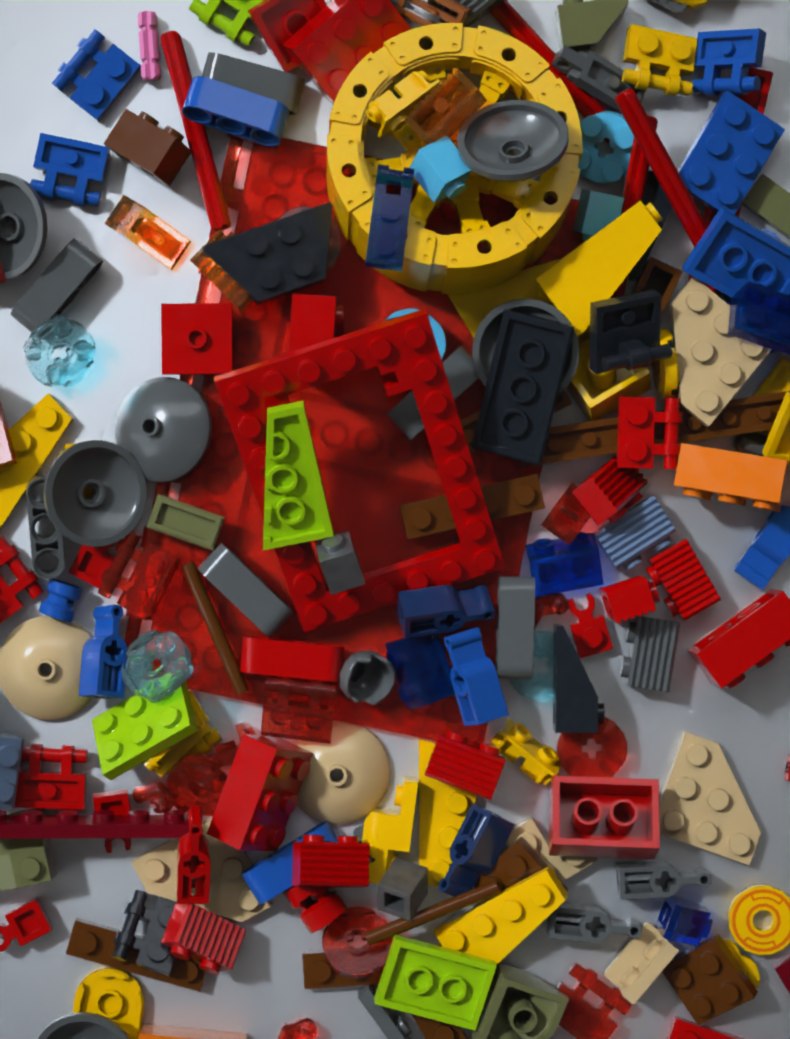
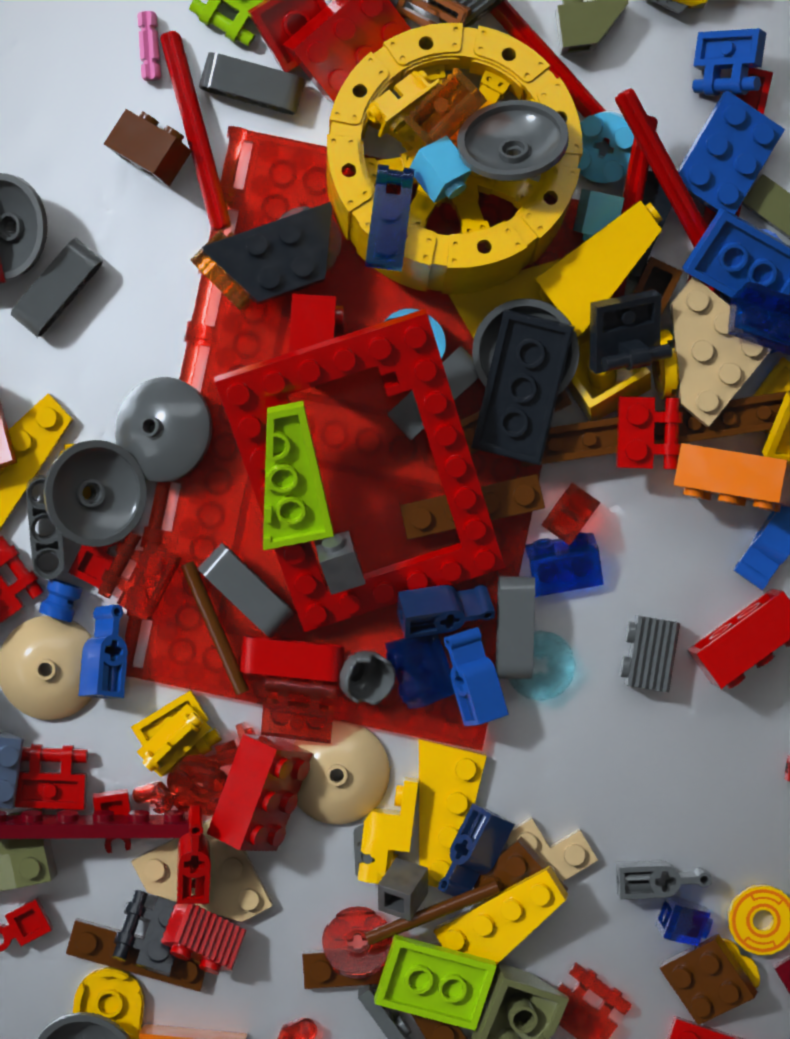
(55, 334): clear light blue plate -> none
(73, 159): blue plate -> none
(104, 82): blue plate -> none
(141, 730): lime plate -> none
(147, 232): clear orange slope -> none
(171, 674): clear light blue plate -> none
(186, 522): olive tile -> none
(197, 338): red plate -> none
(235, 111): blue beam -> none
(274, 872): blue beam -> none
(315, 912): red wheel -> none
(330, 863): red brick -> none
(465, 765): red brick -> none
(540, 760): yellow hinge -> none
(550, 605): clear red arm -> none
(570, 921): dark grey piece -> none
(574, 696): black slope -> none
(590, 632): red plate -> none
(593, 74): dark grey hinge -> none
(604, 817): red brick -> none
(606, 761): clear red plate -> none
(610, 491): red brick -> none
(629, 598): red brick -> none
(635, 533): sand blue brick -> none
(641, 962): tan bracket -> none
(661, 51): yellow plate -> none
(682, 580): red brick -> none
(705, 803): tan plate -> none
(750, 442): dark grey arm -> none

